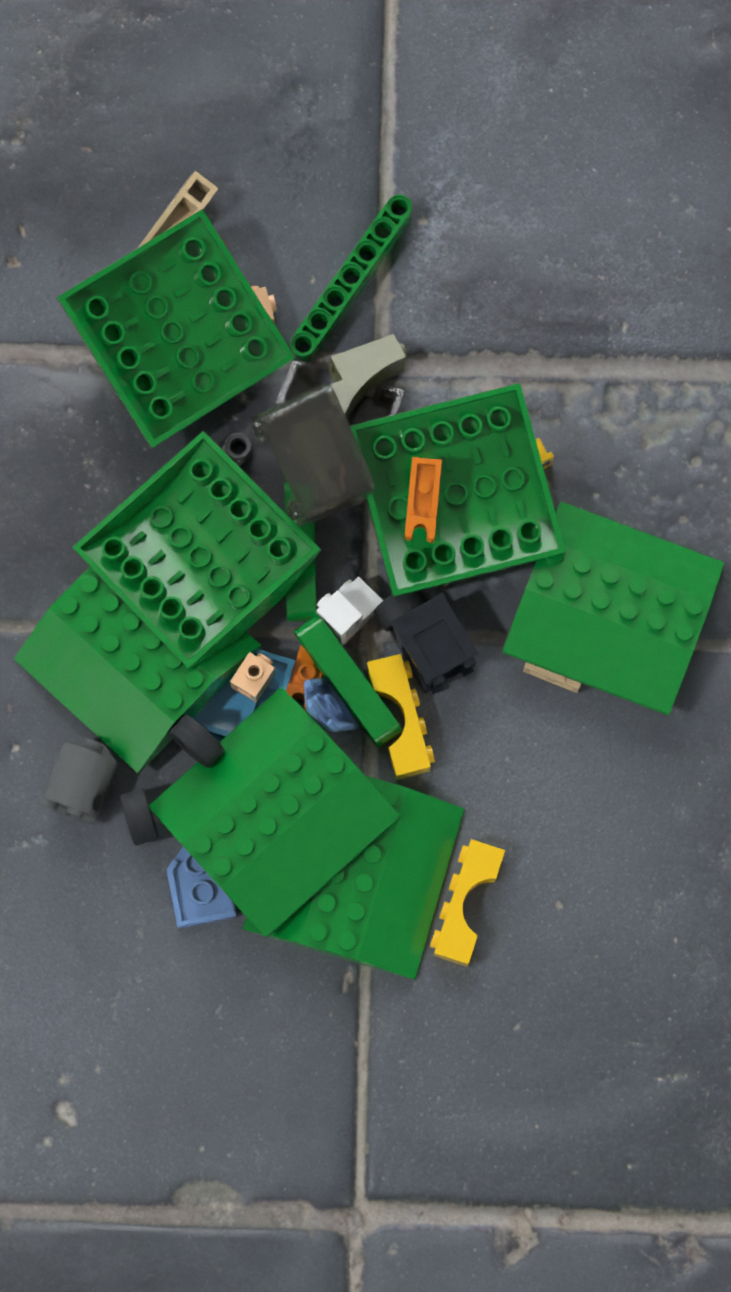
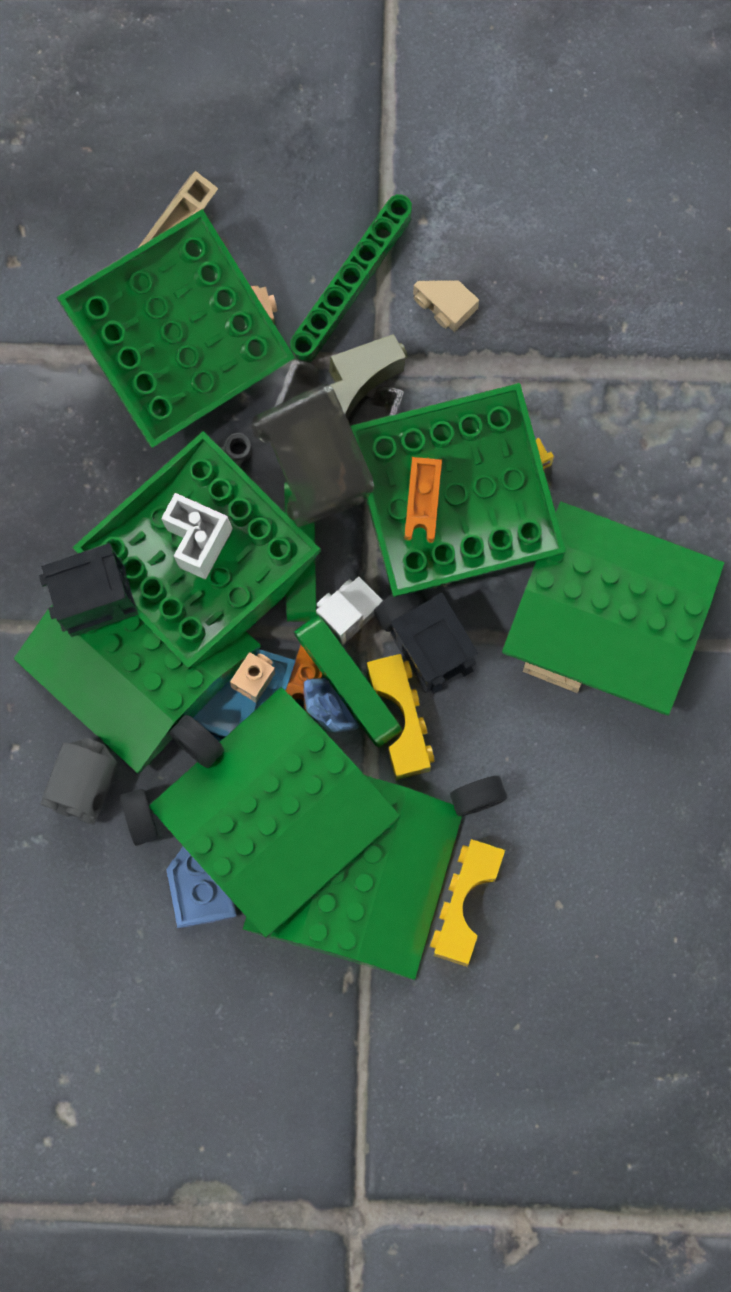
(88, 590): none -> black container
(202, 532): none -> white brick
(447, 300): none -> tan slope
(478, 795): none -> black tyre

